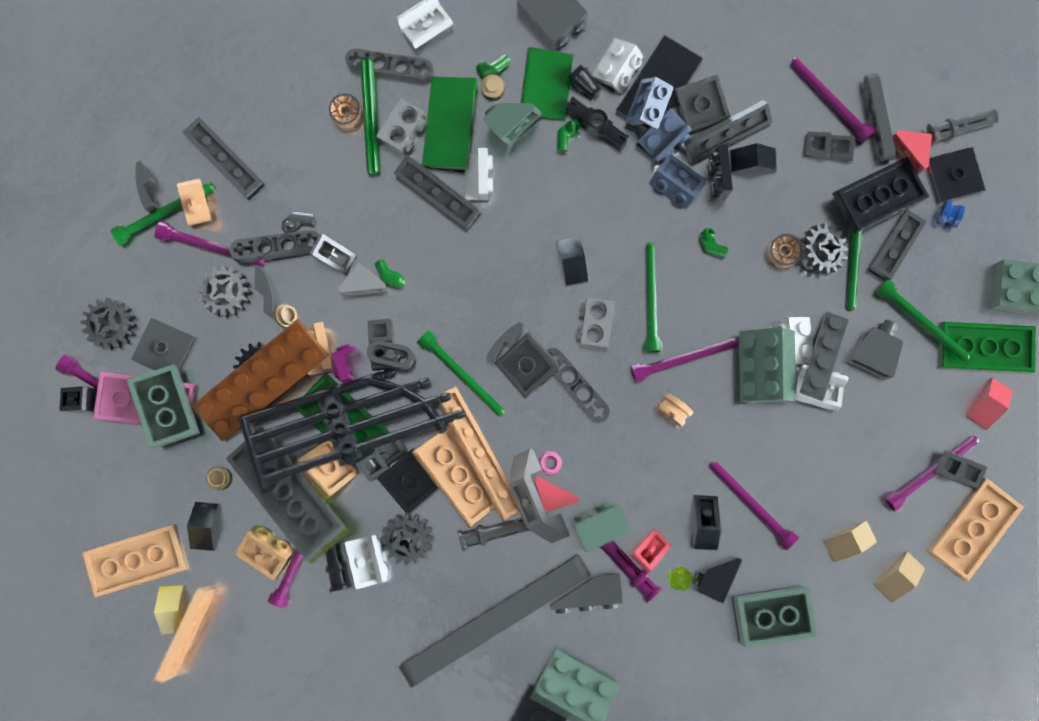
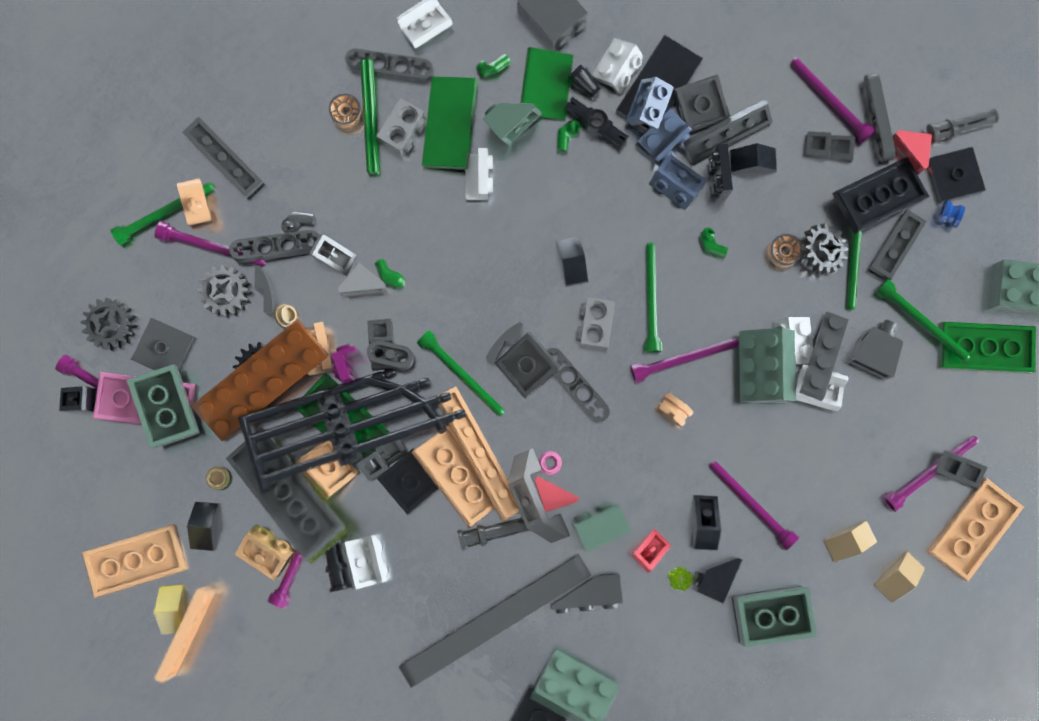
(144, 183): dark grey slope -> none
(396, 543): dark grey gear -> none
(437, 191): dark grey plate -> none
(492, 86): tan plate -> none
(638, 578): magenta pin -> none
(991, 404): coral slope -> none

